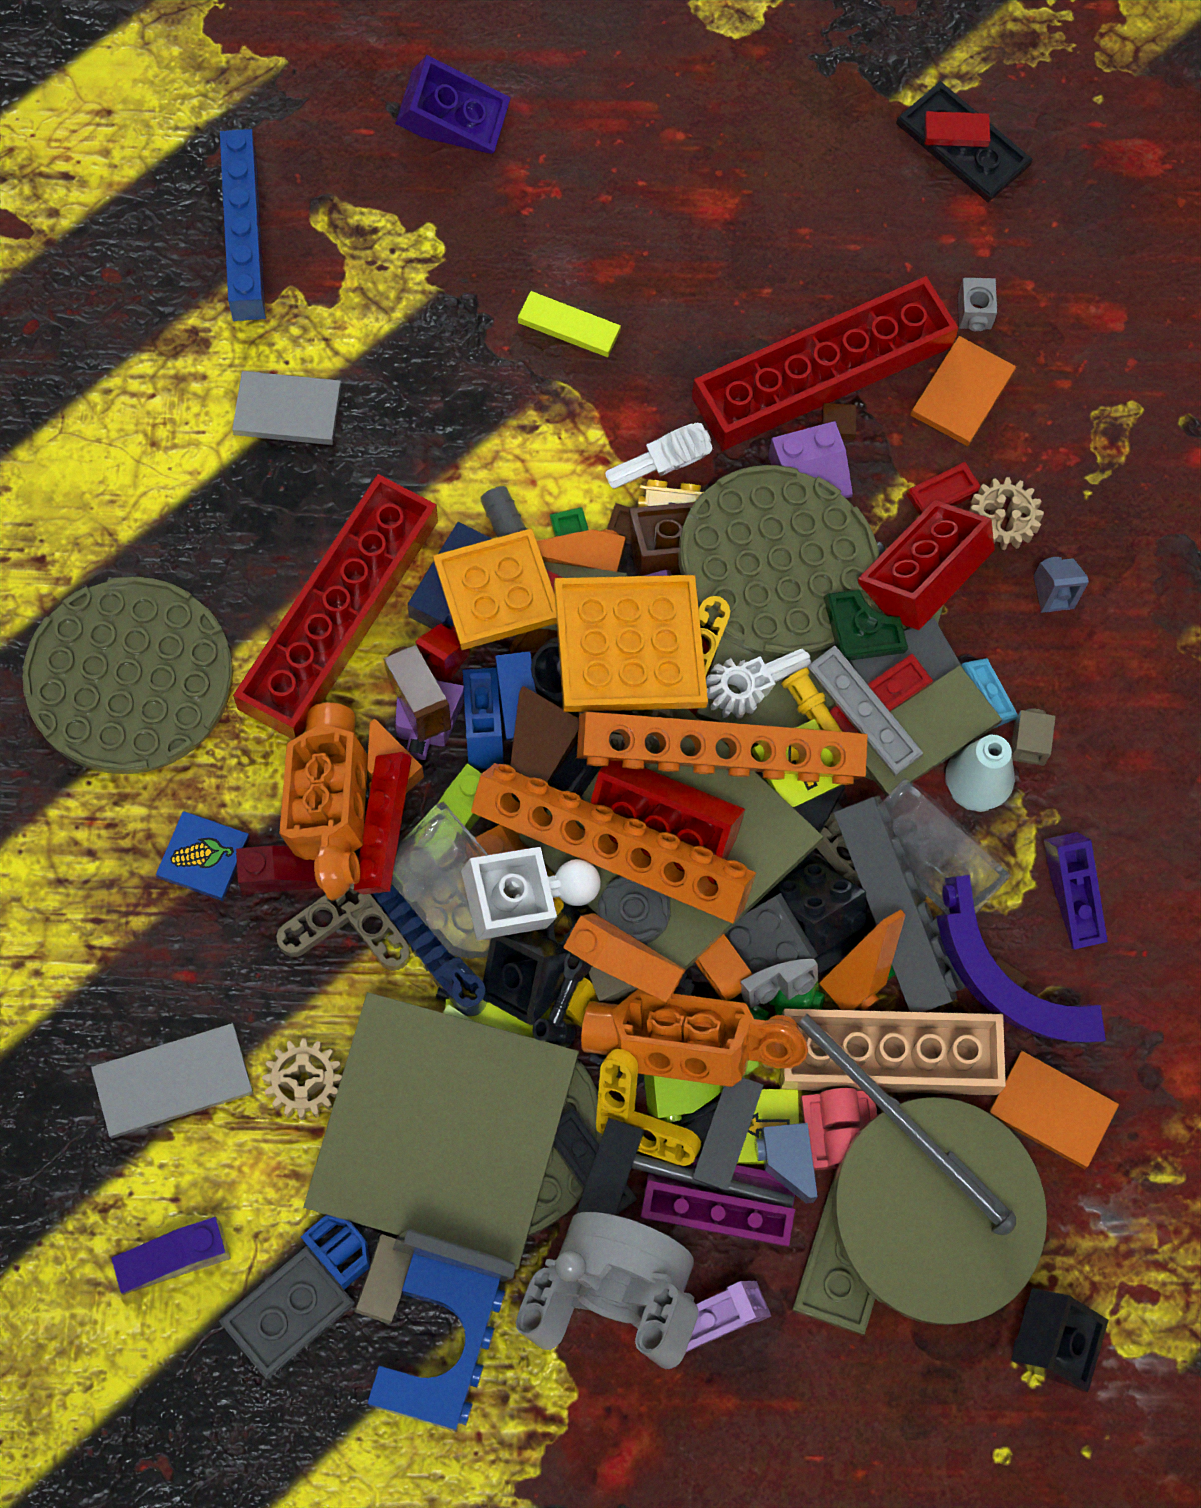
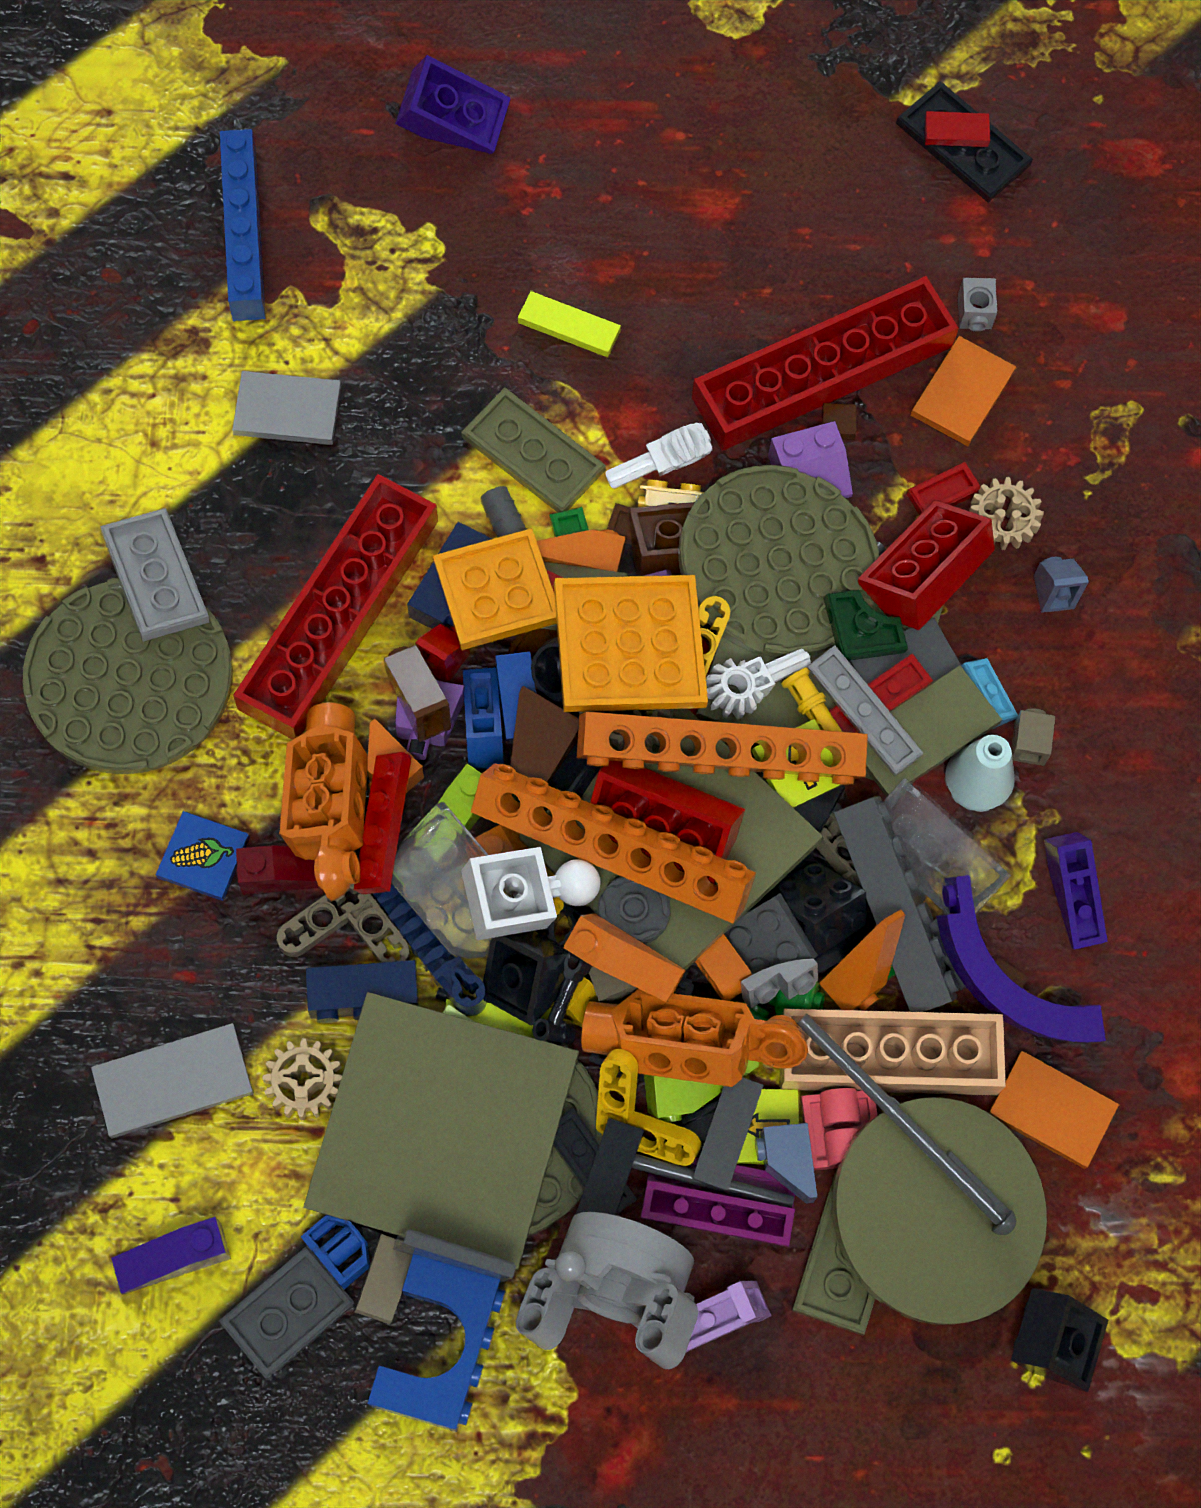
(154, 574): none -> light grey tile
(342, 989): none -> dark blue brick
(533, 451): none -> olive tile

